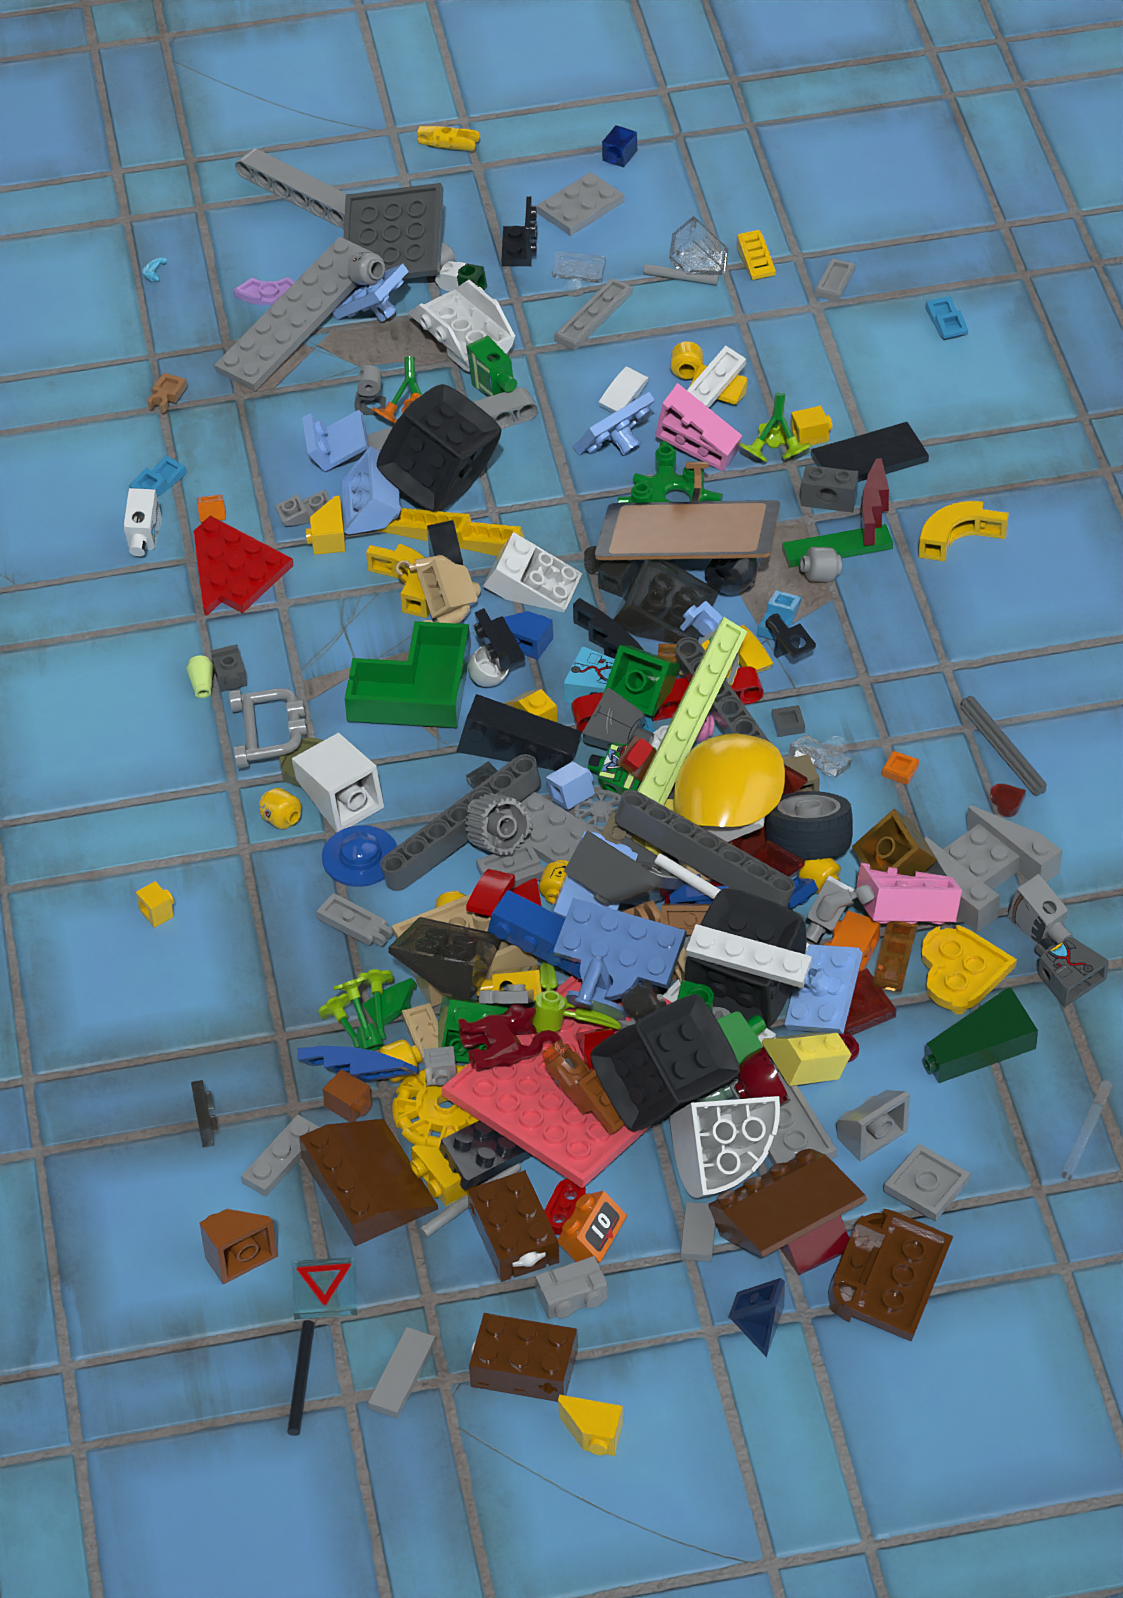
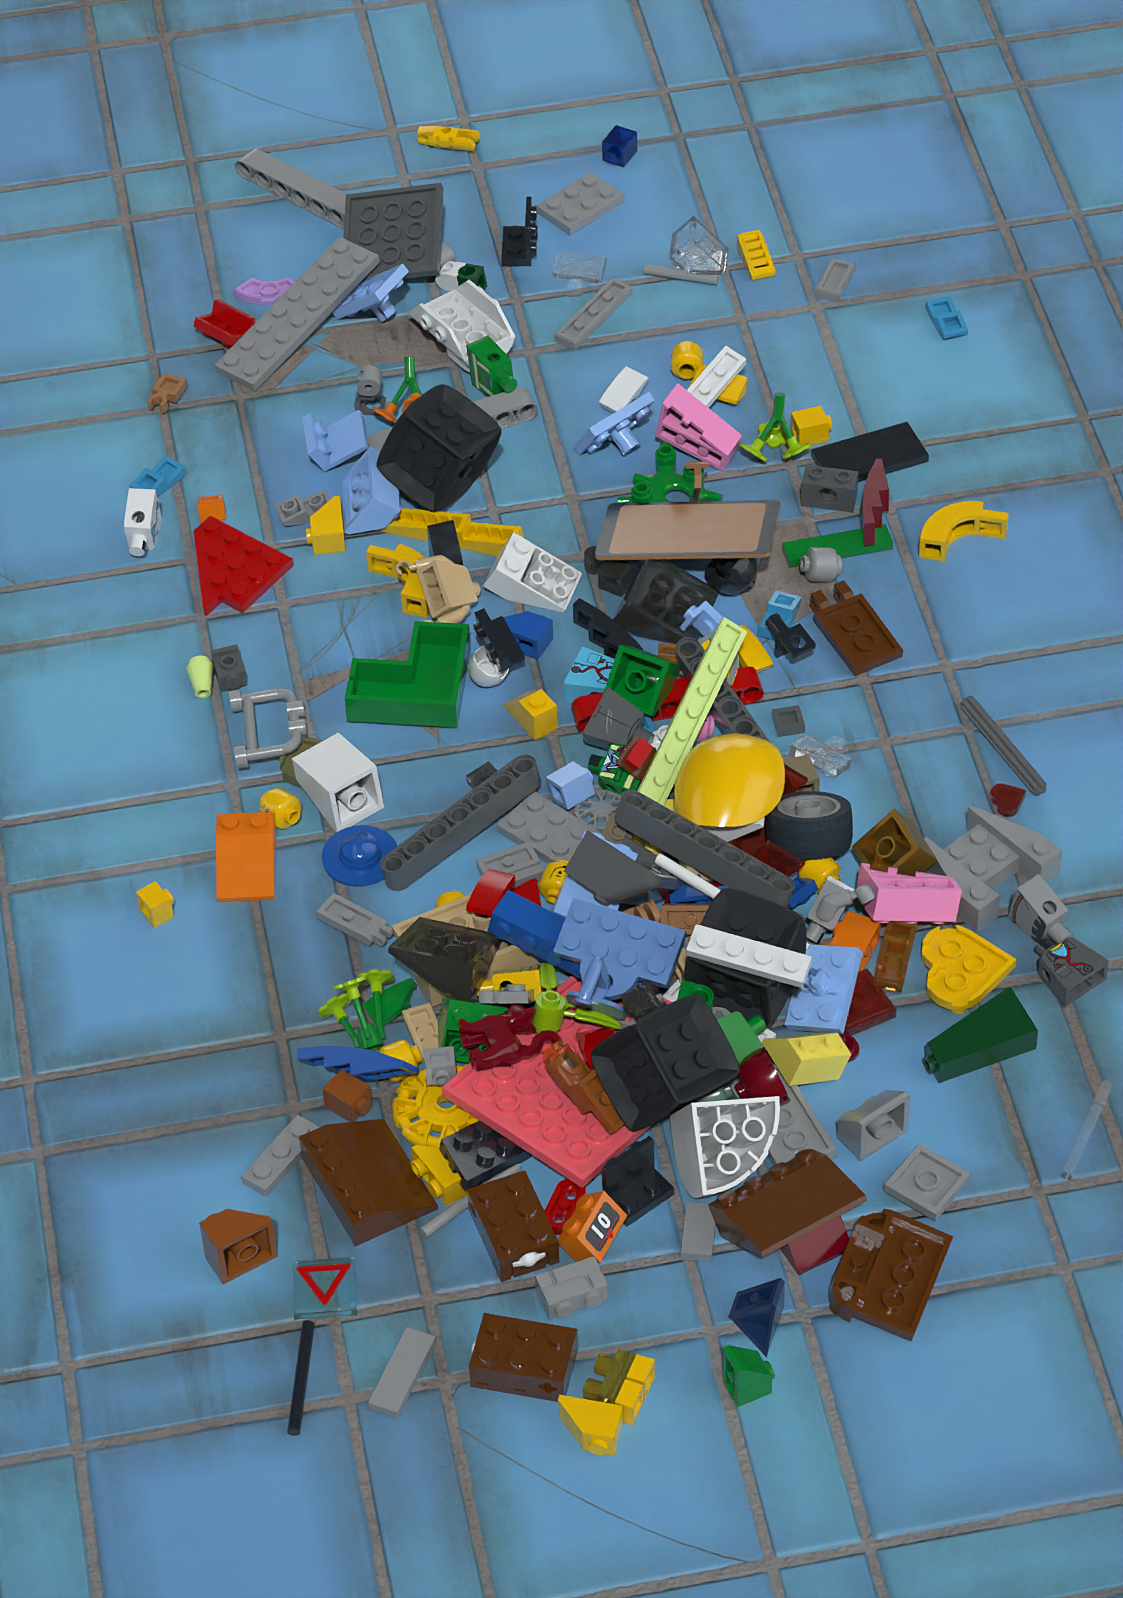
(149, 269): medium azure piece -> none
(207, 1123): clear smoke plate -> none
(224, 323): none -> red bracket
(245, 856): none -> orange slope
(366, 268): light grey head -> none
(497, 823): light grey brick -> none
(506, 732): black wedge -> none
(625, 1382): none -> hips
(635, 1182): none -> black bracket
(746, 1374): none -> green slope
(854, 629): none -> reddish brown tile
(900, 767): orange tile -> none

